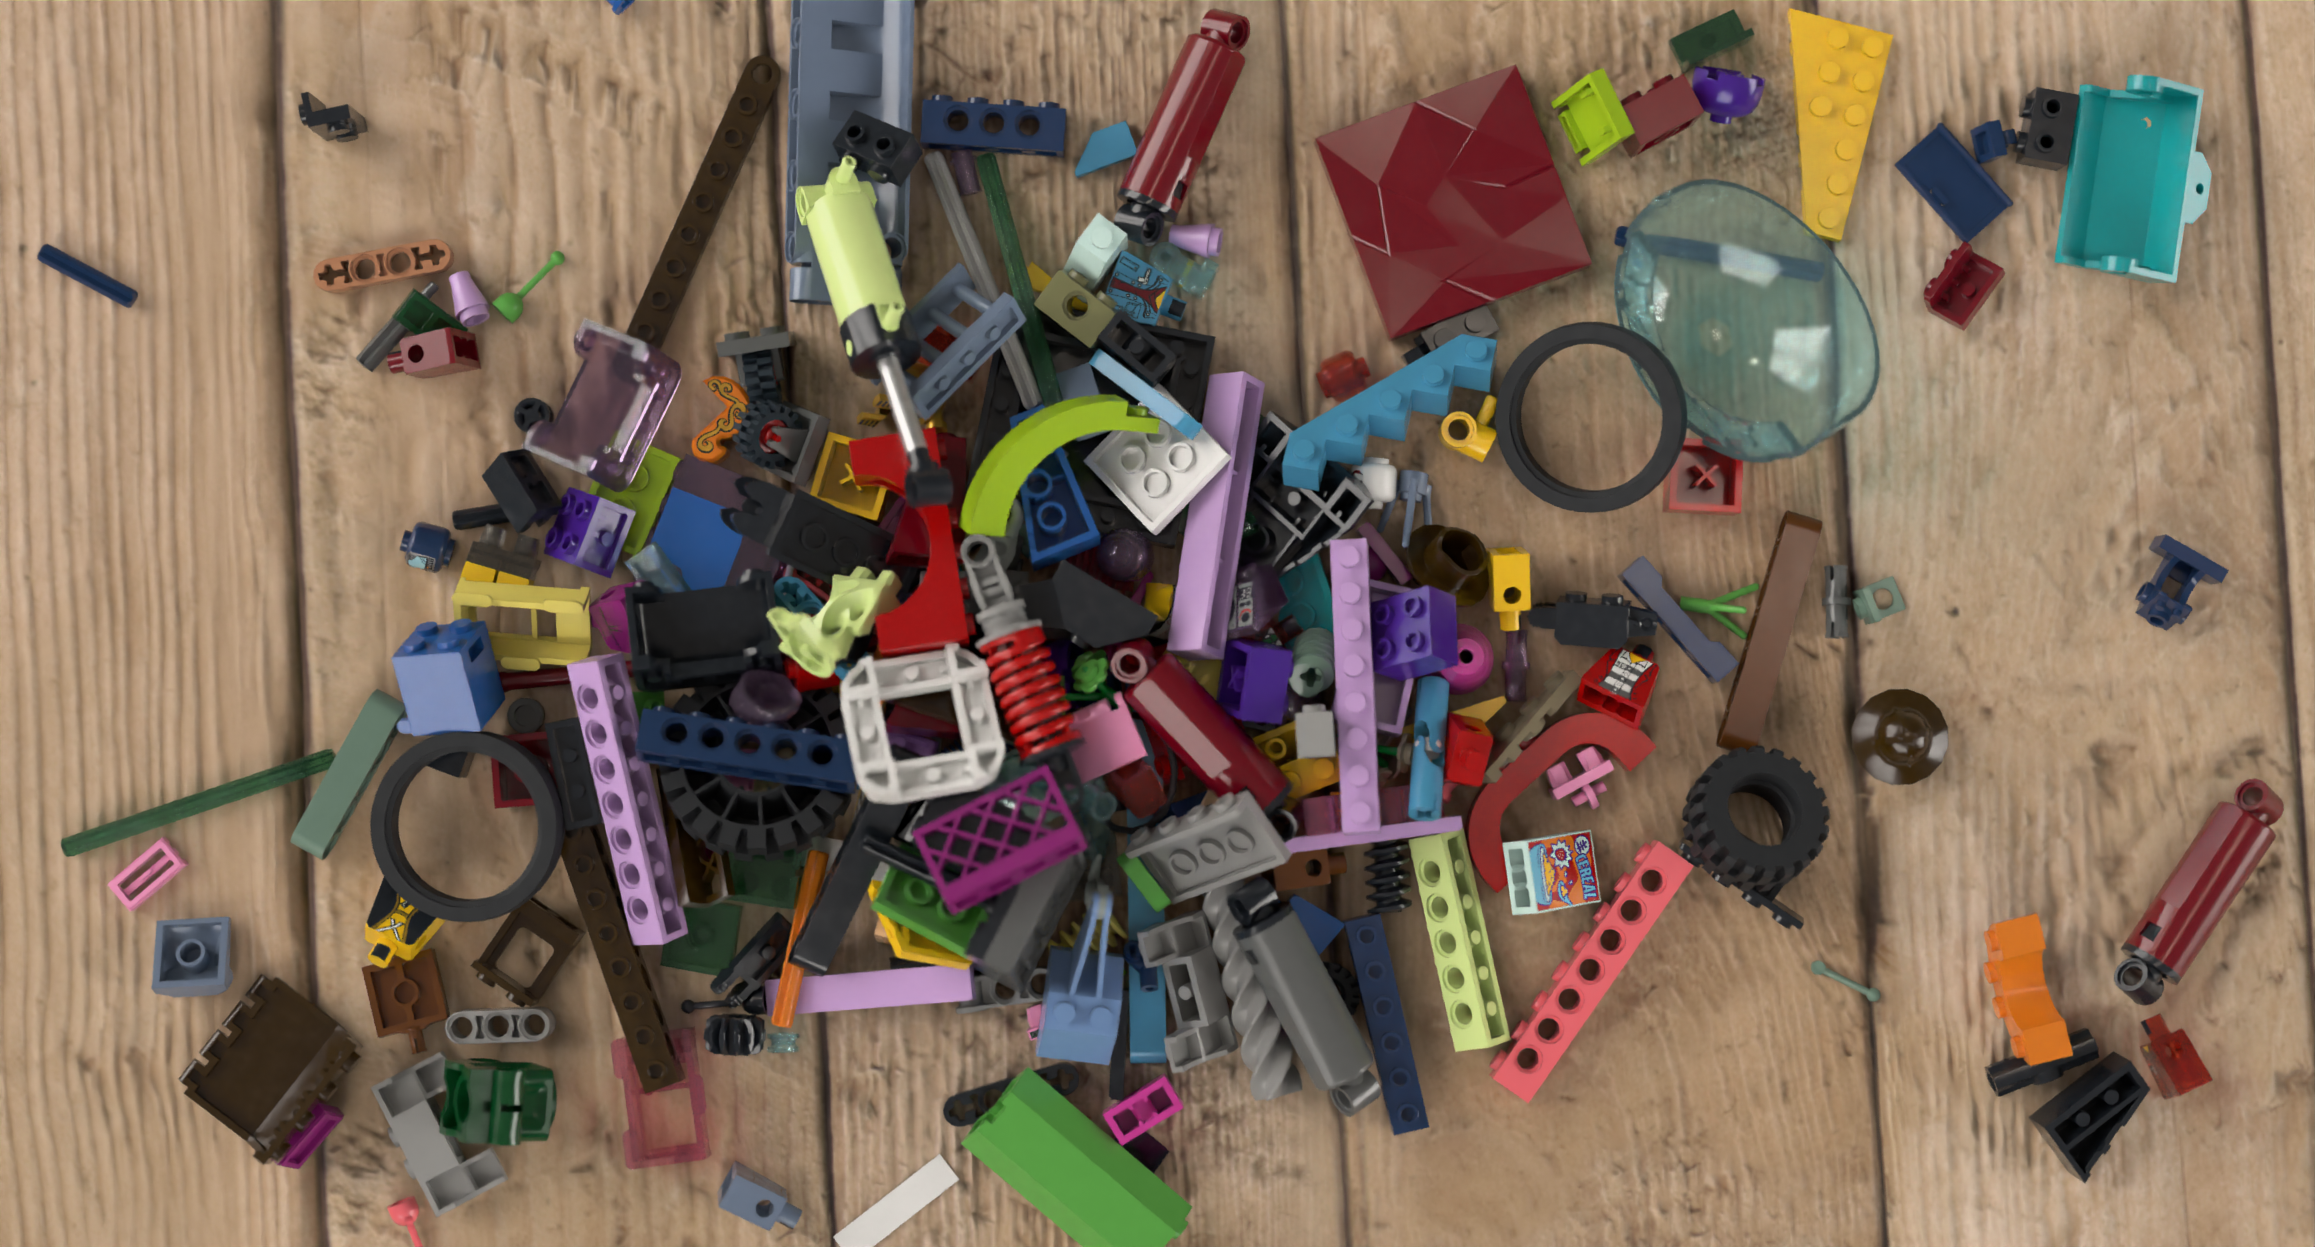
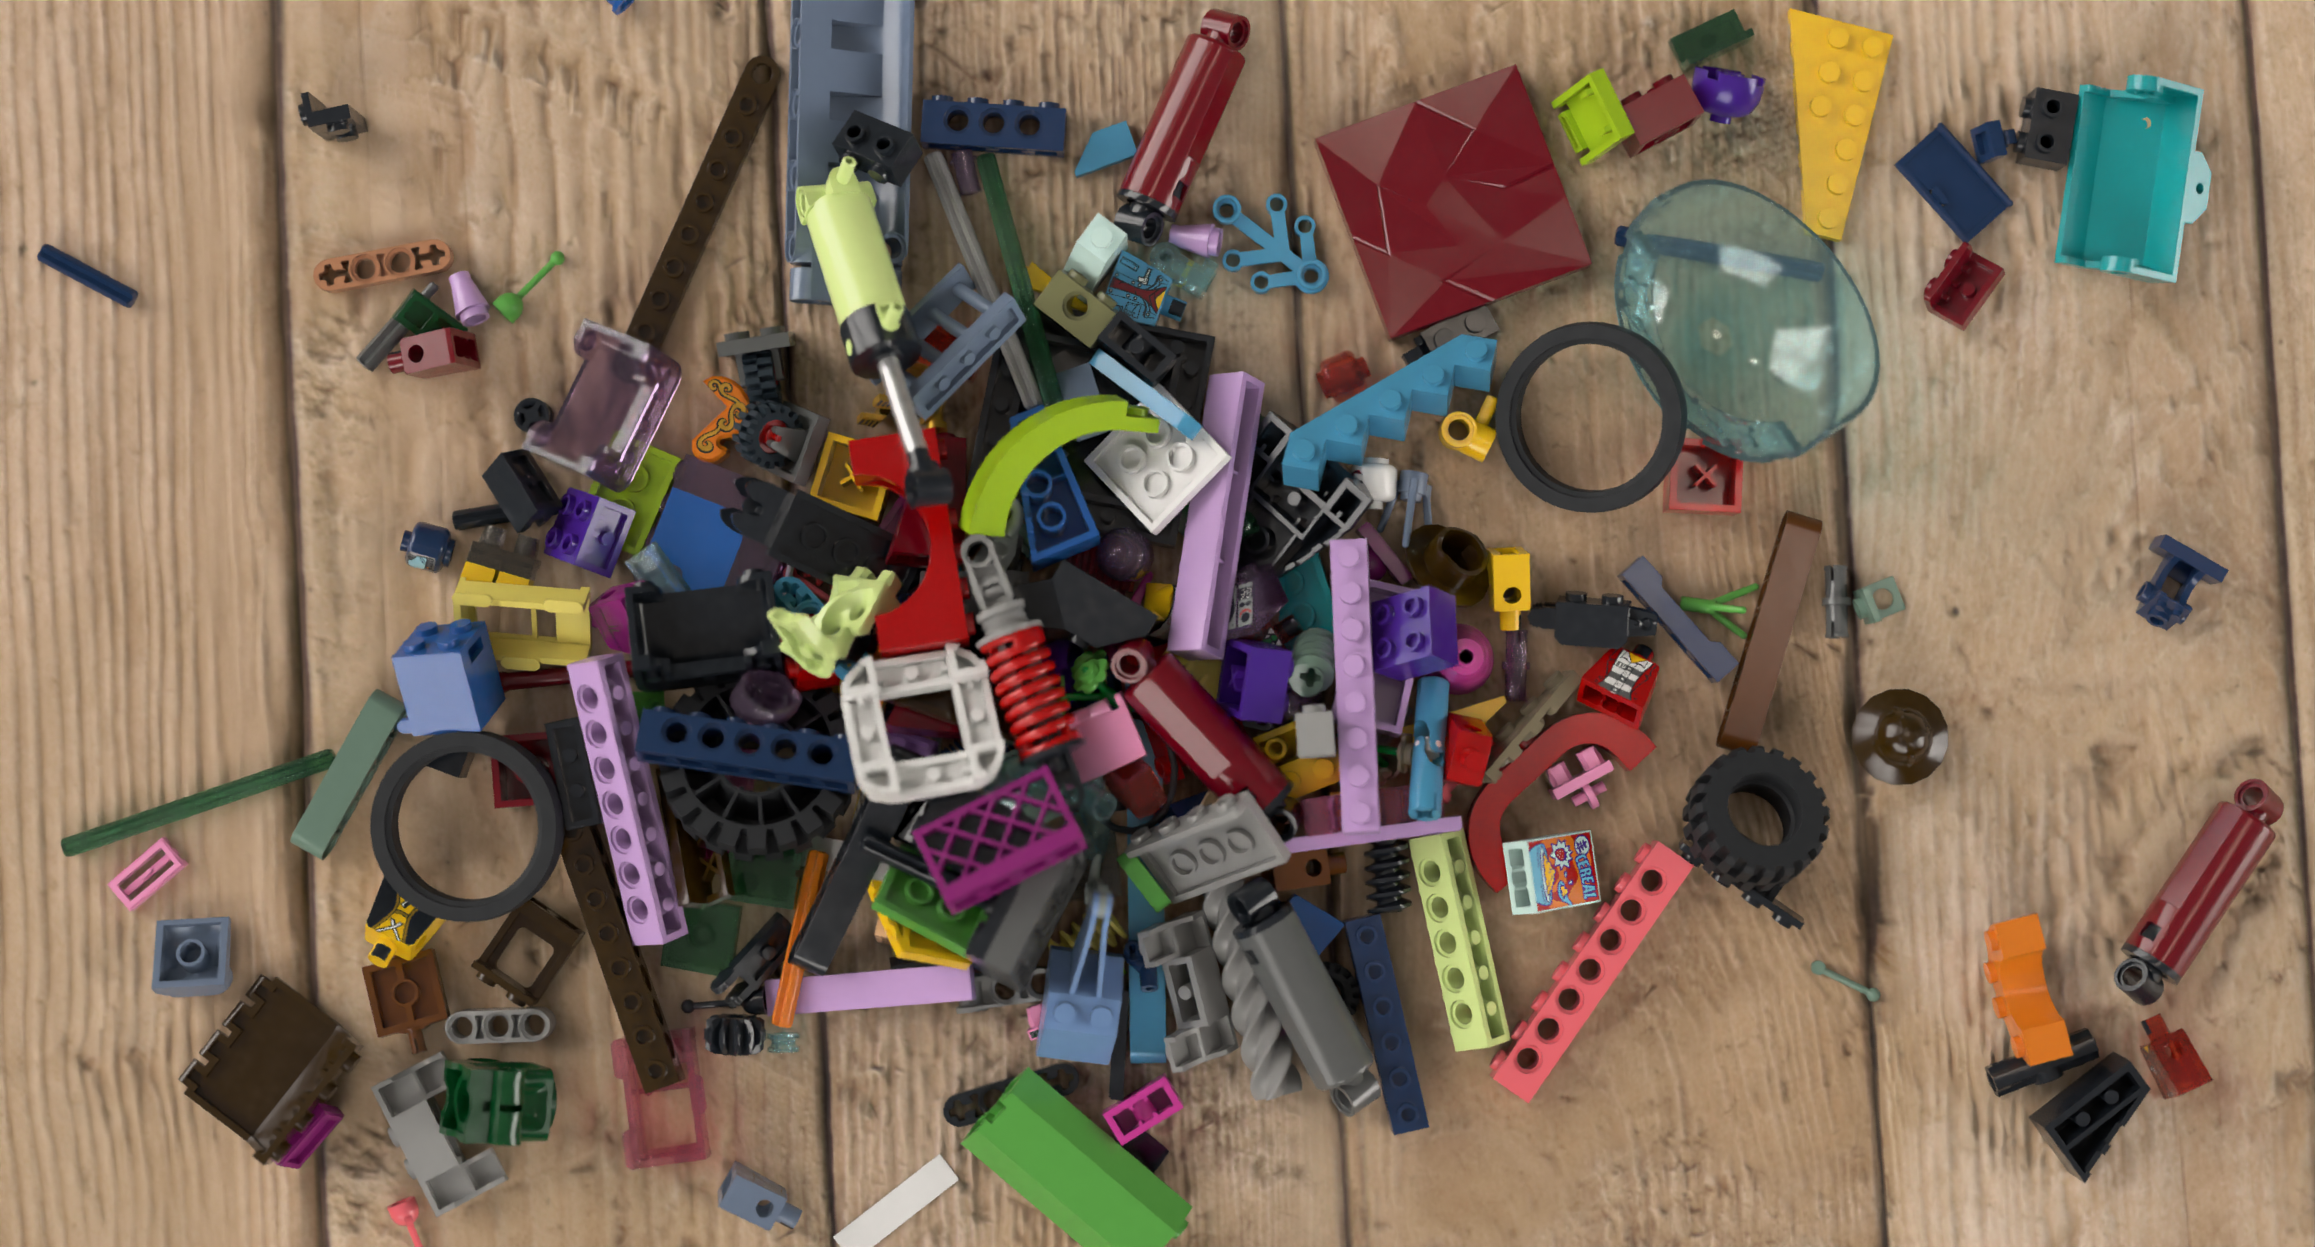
(526, 715): dark grey tile -> none
(1274, 248): none -> dark azure plant

